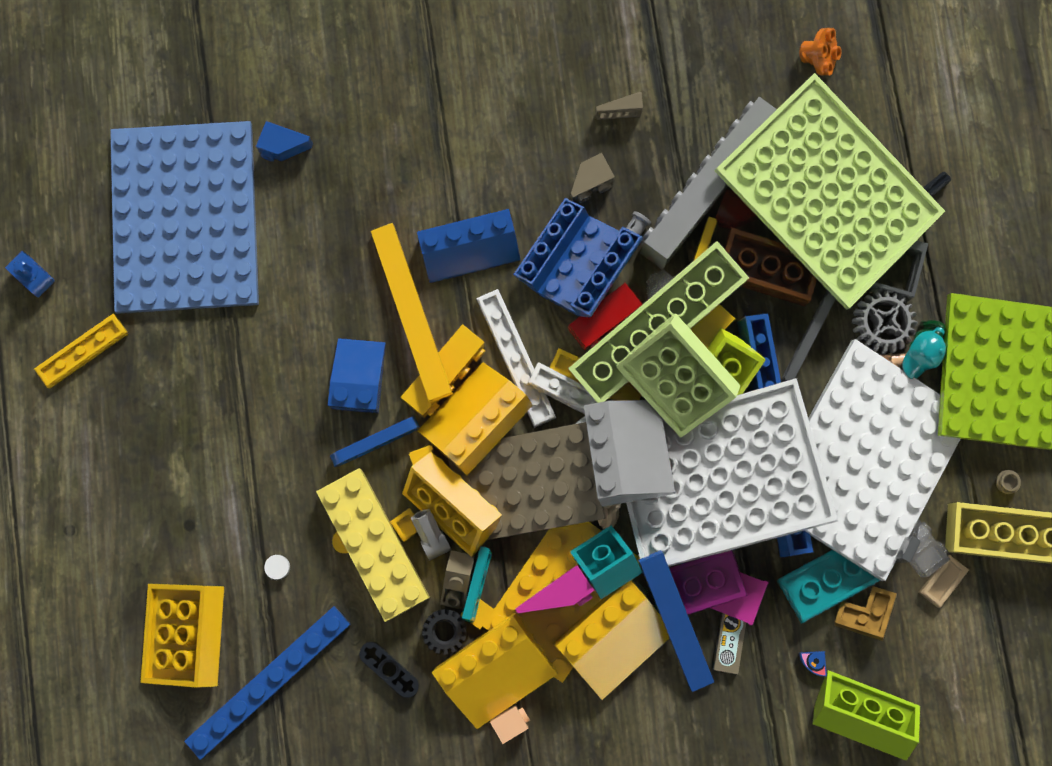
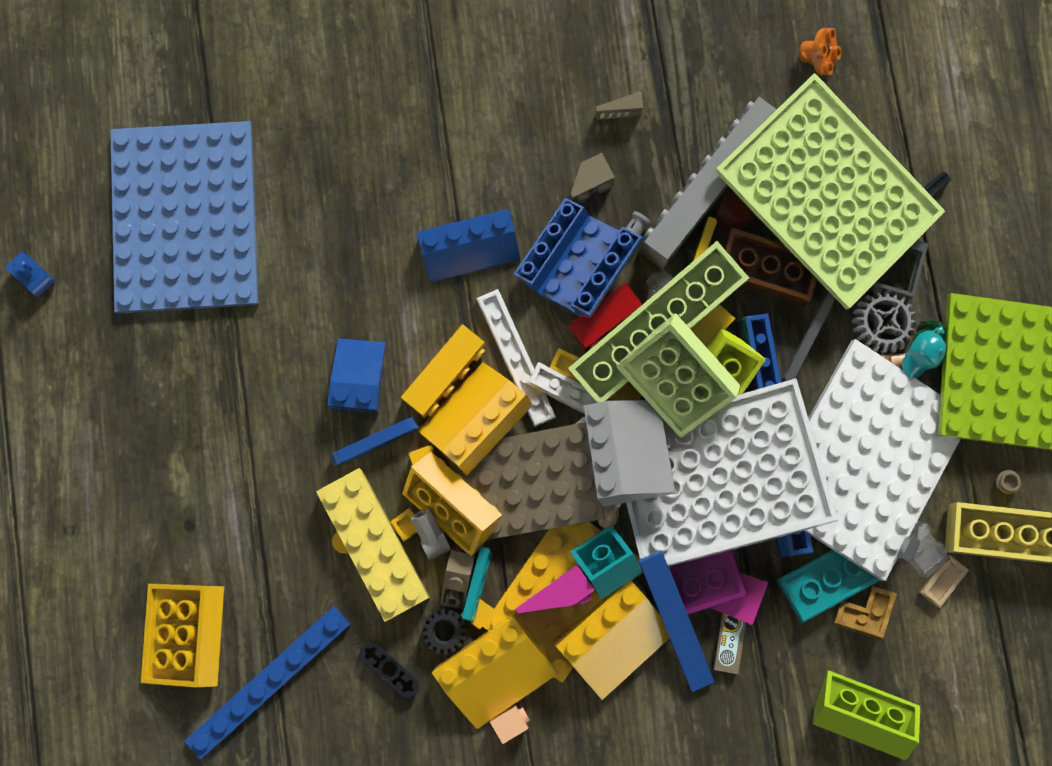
(81, 351): yellow tile -> none
(277, 567): white tile -> none
(281, 142): blue slope -> none
(411, 313): yellow tile -> none
(814, 662): blue tile -> none

